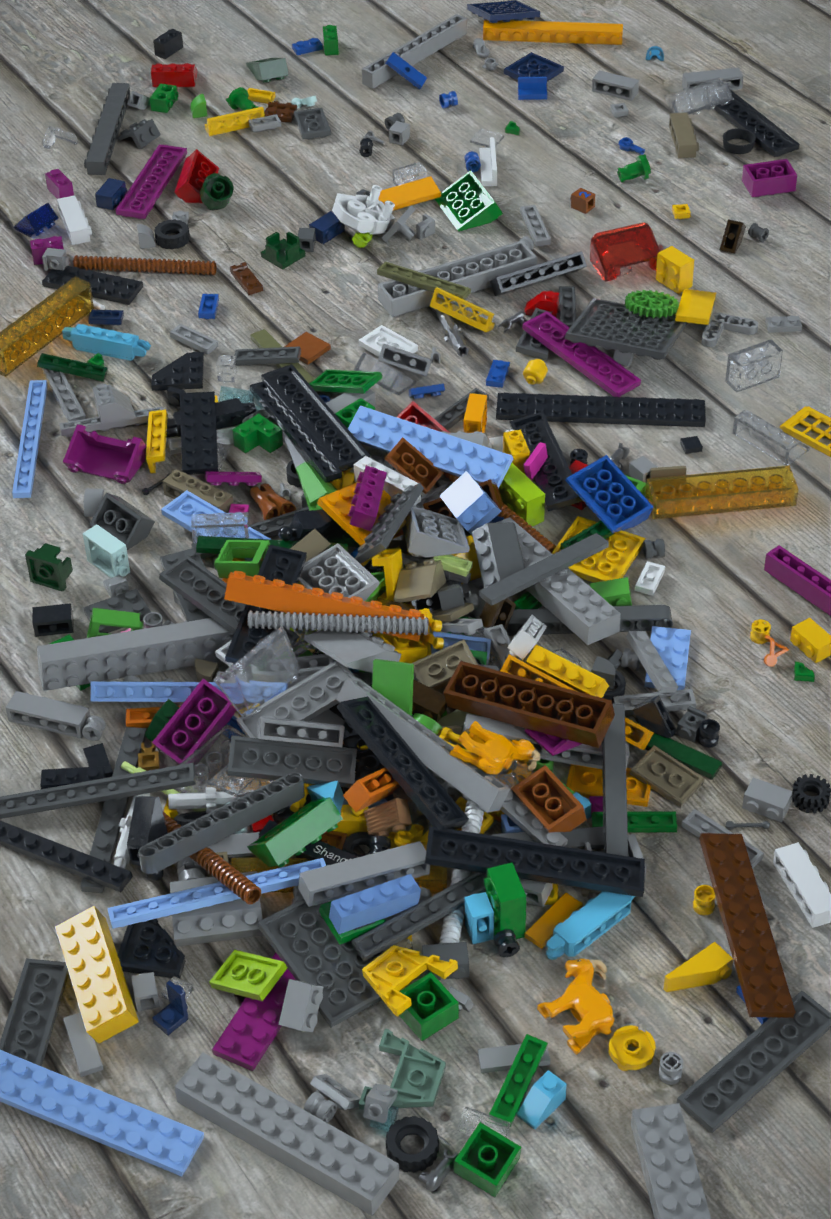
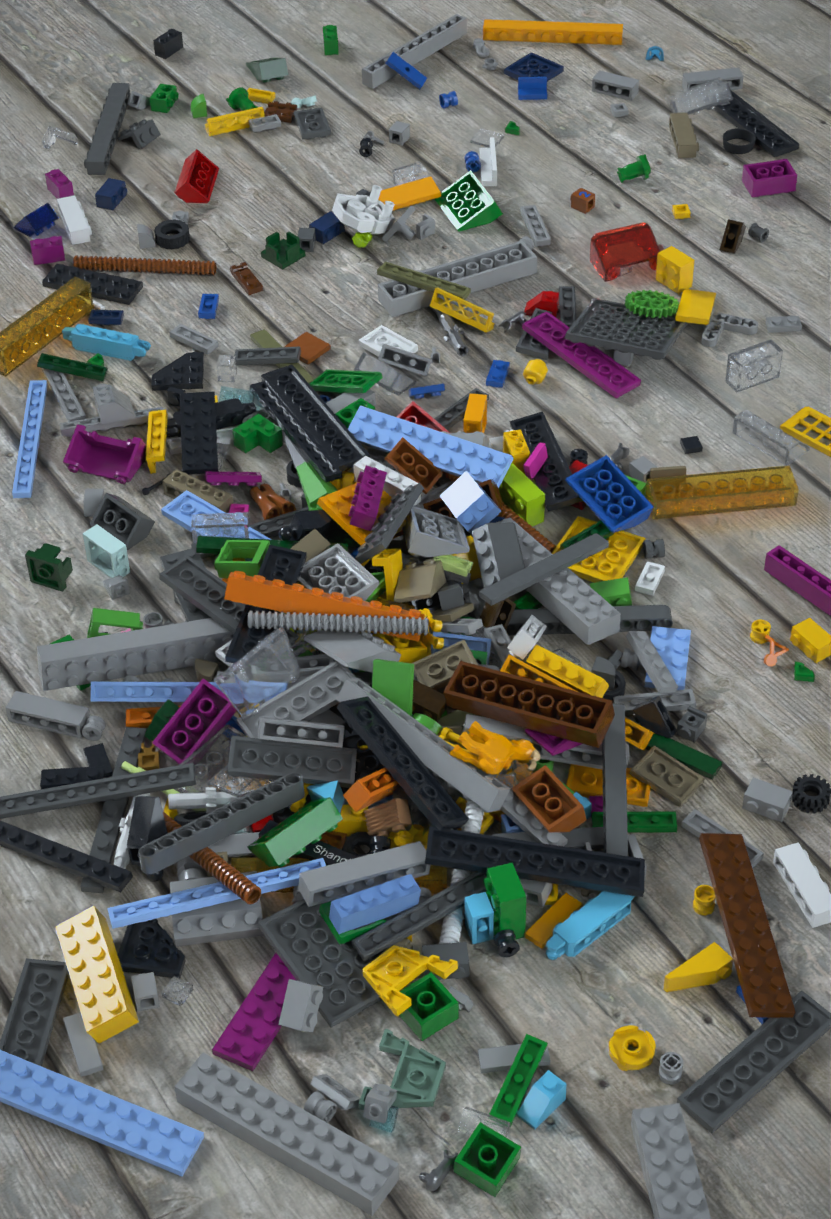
(53, 620): black brick -> none
(55, 259): light grey brick -> none
(128, 601): dark grey plate -> none
(151, 181): magenta plate -> none
(174, 74): red slope -> none
(175, 1012): dark blue bracket -> none
(216, 191): dark green brick -> none
(248, 975): lime plate -> none
(308, 46): blue plate -> none
(389, 121): dark grey wheel -> none
(412, 1126): black tyre -> none
(503, 11): dark blue plate -> none
(538, 273): black brick -> none
(584, 1002): light orange animal -> none
(603, 409): black plate -> none
(627, 145): blue plate -> none
(709, 733): black wheel -> none
(730, 825): dark grey hinge -> none

